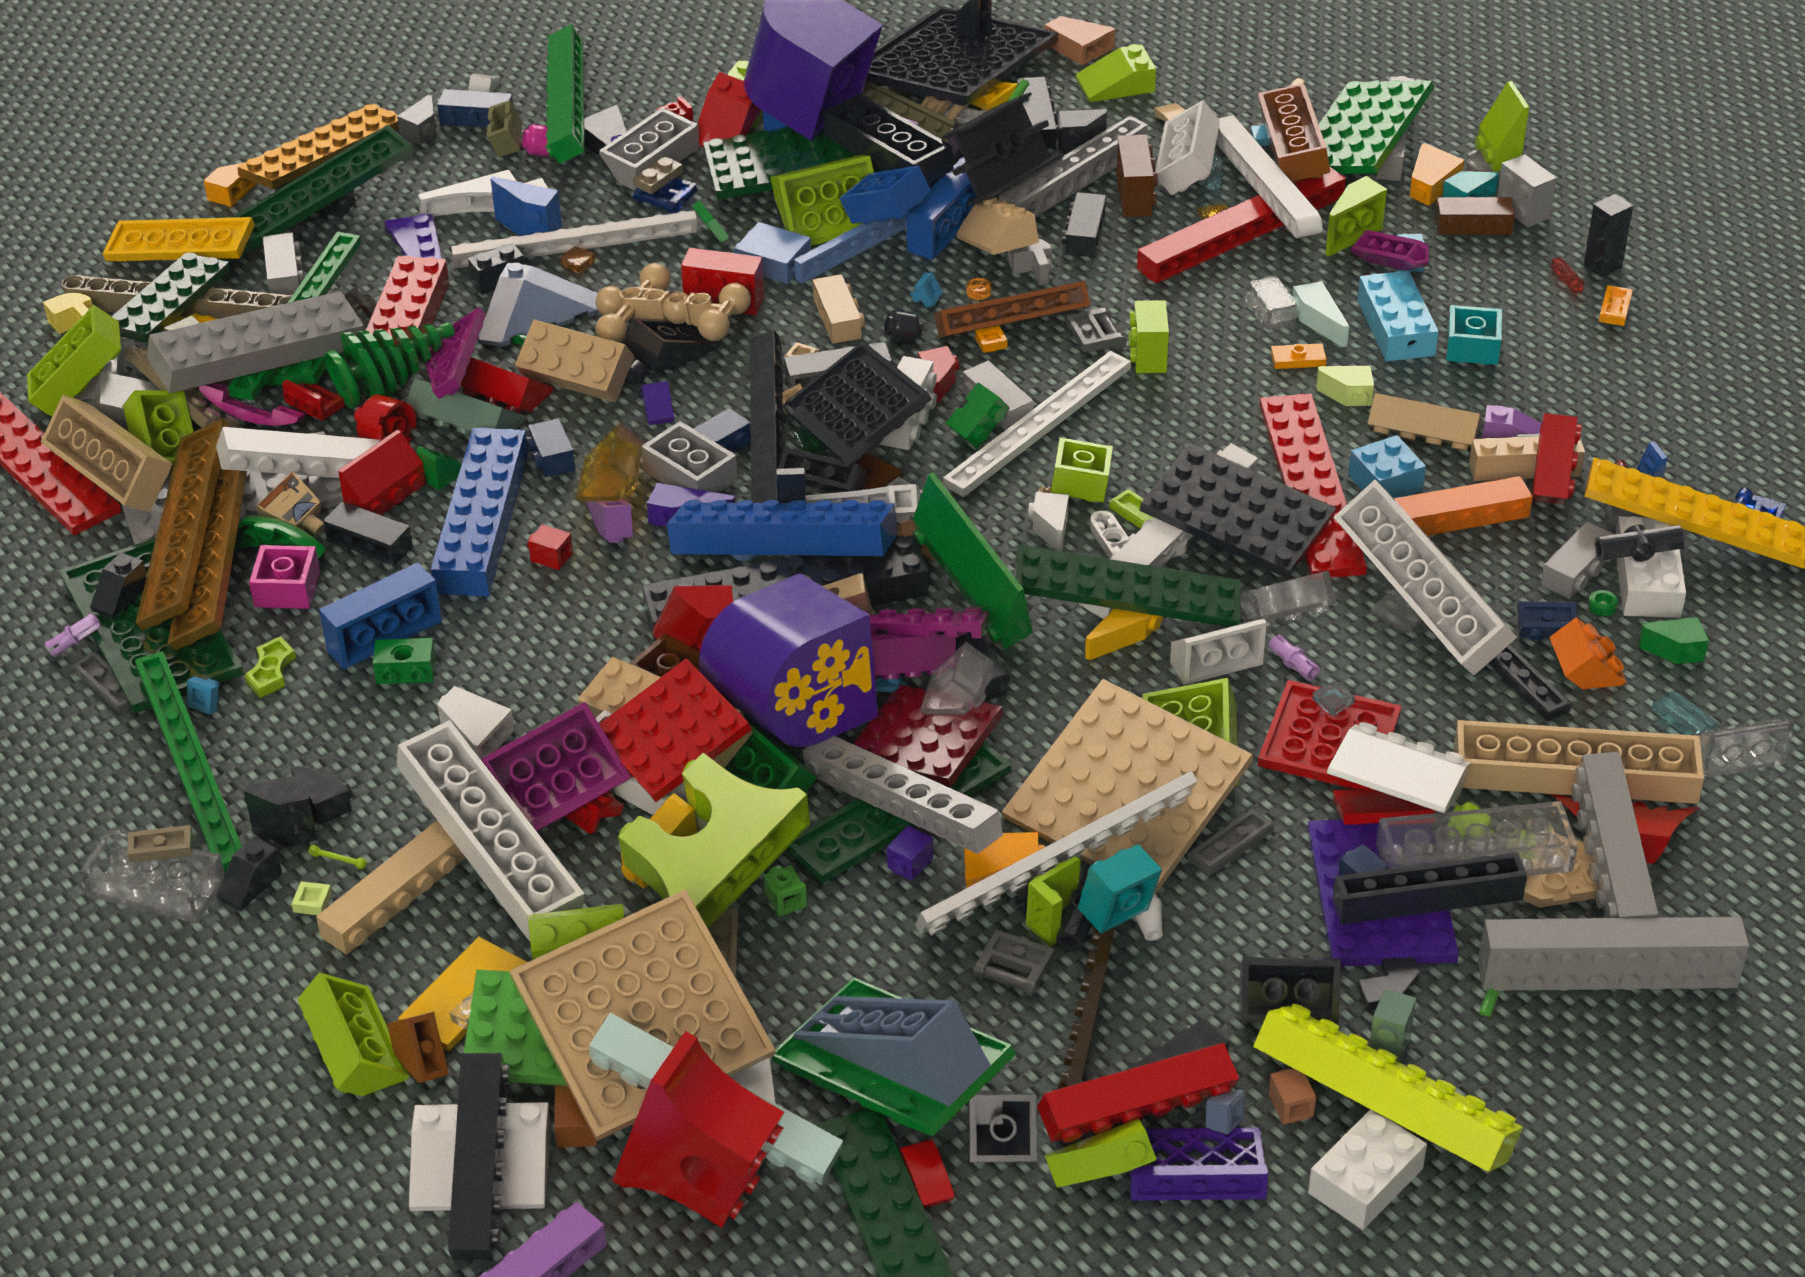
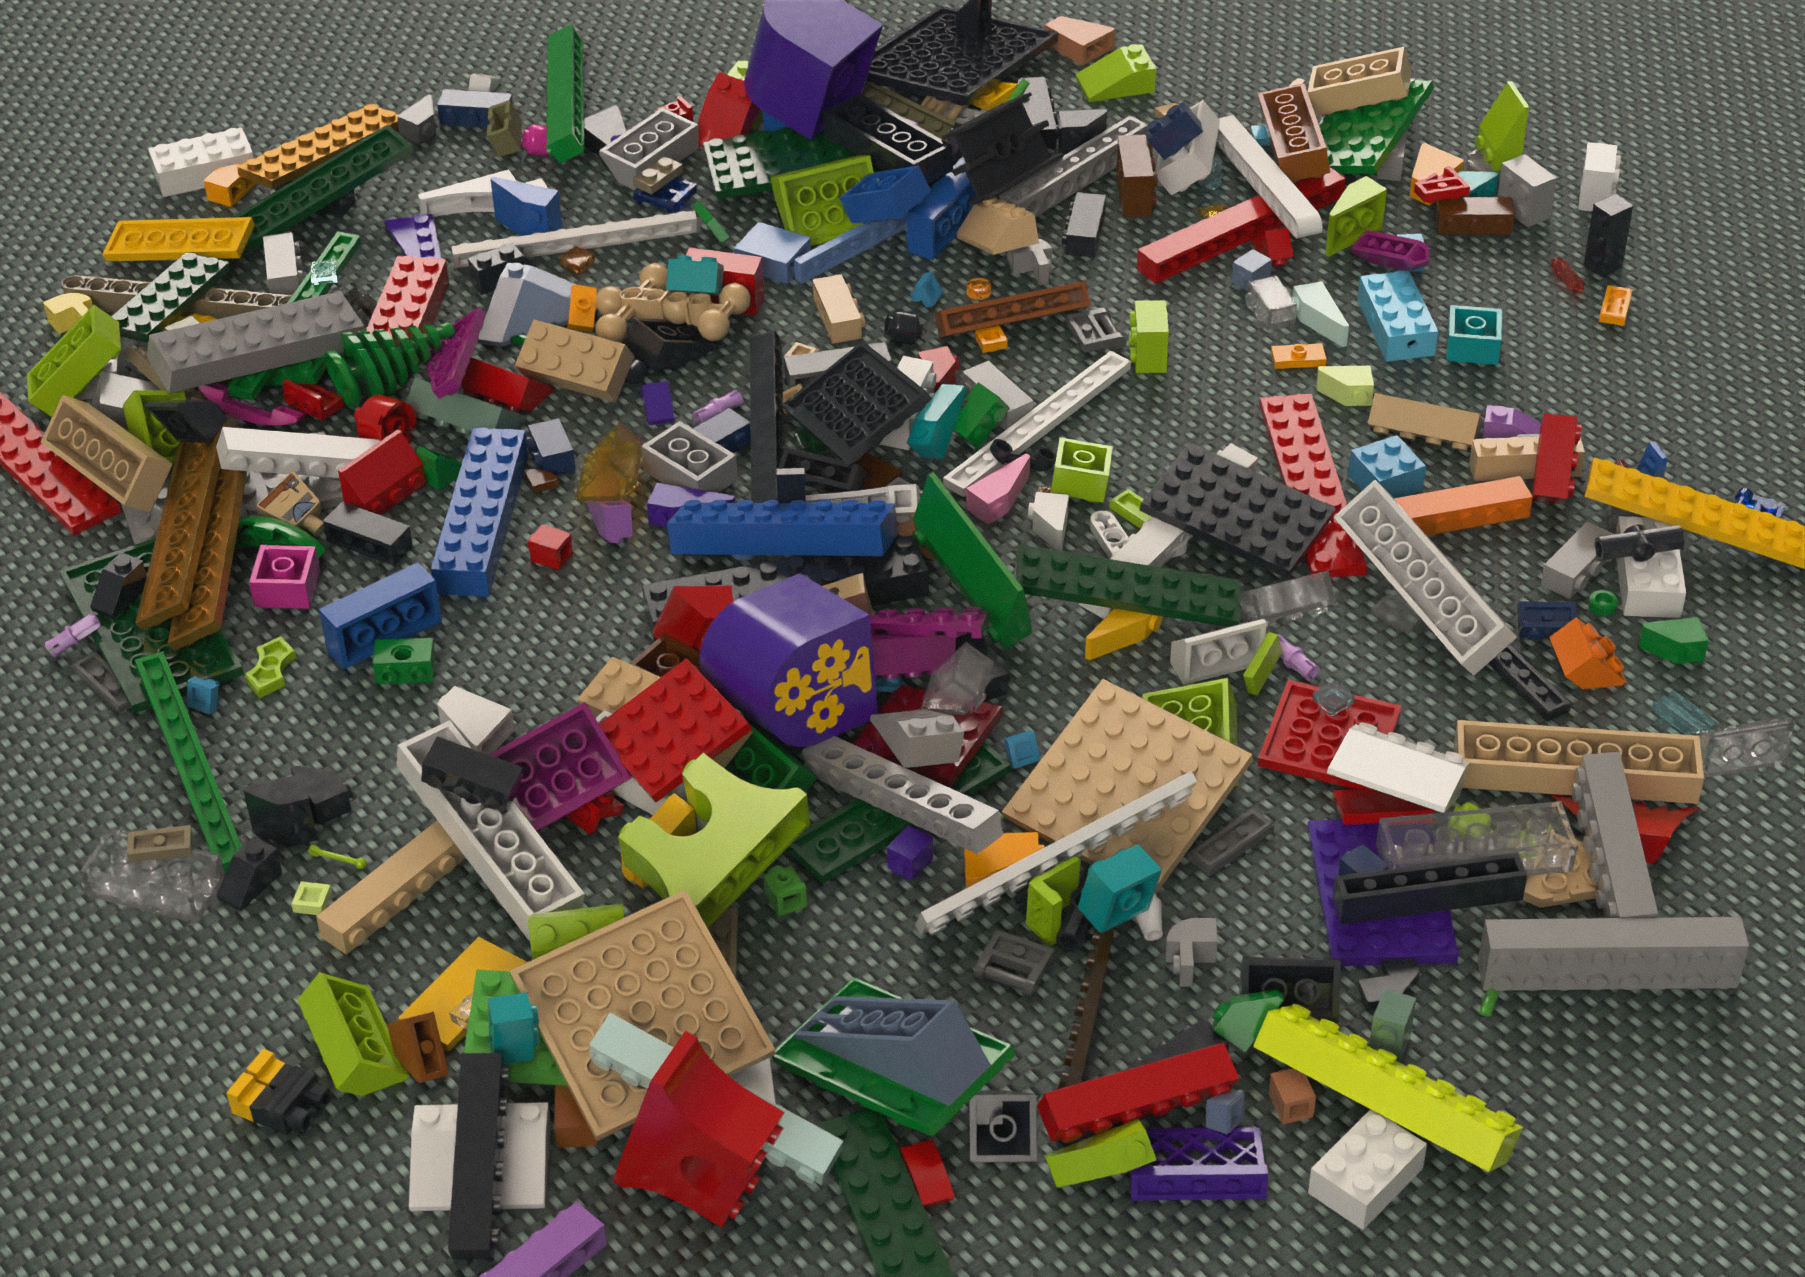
(187, 163): none -> white brick
(189, 419): none -> black slope
(277, 1094): none -> black hips
(323, 272): none -> clear light blue tile
(471, 774): none -> black brick
(512, 1027): none -> teal brick
(541, 480): none -> reddish brown tile
(582, 308): none -> light orange plate
(695, 276): none -> teal brick
(717, 406): none -> lavender pin
(920, 736): none -> light grey slope
(936, 422): none -> teal slope
(997, 492): none -> bright pink slope
(1022, 749): none -> dark azure tile
(1042, 460): none -> black bar
(1173, 130): none -> dark blue brick
(1191, 943): none -> light grey brick
(1244, 1015): none -> green slope
(1250, 267): none -> sand blue brick
(1262, 663): none -> lime tile
(1275, 245): none -> red slope
(1360, 81): none -> tan brick
(1445, 186): none -> red wing
(1599, 174): none -> white brick

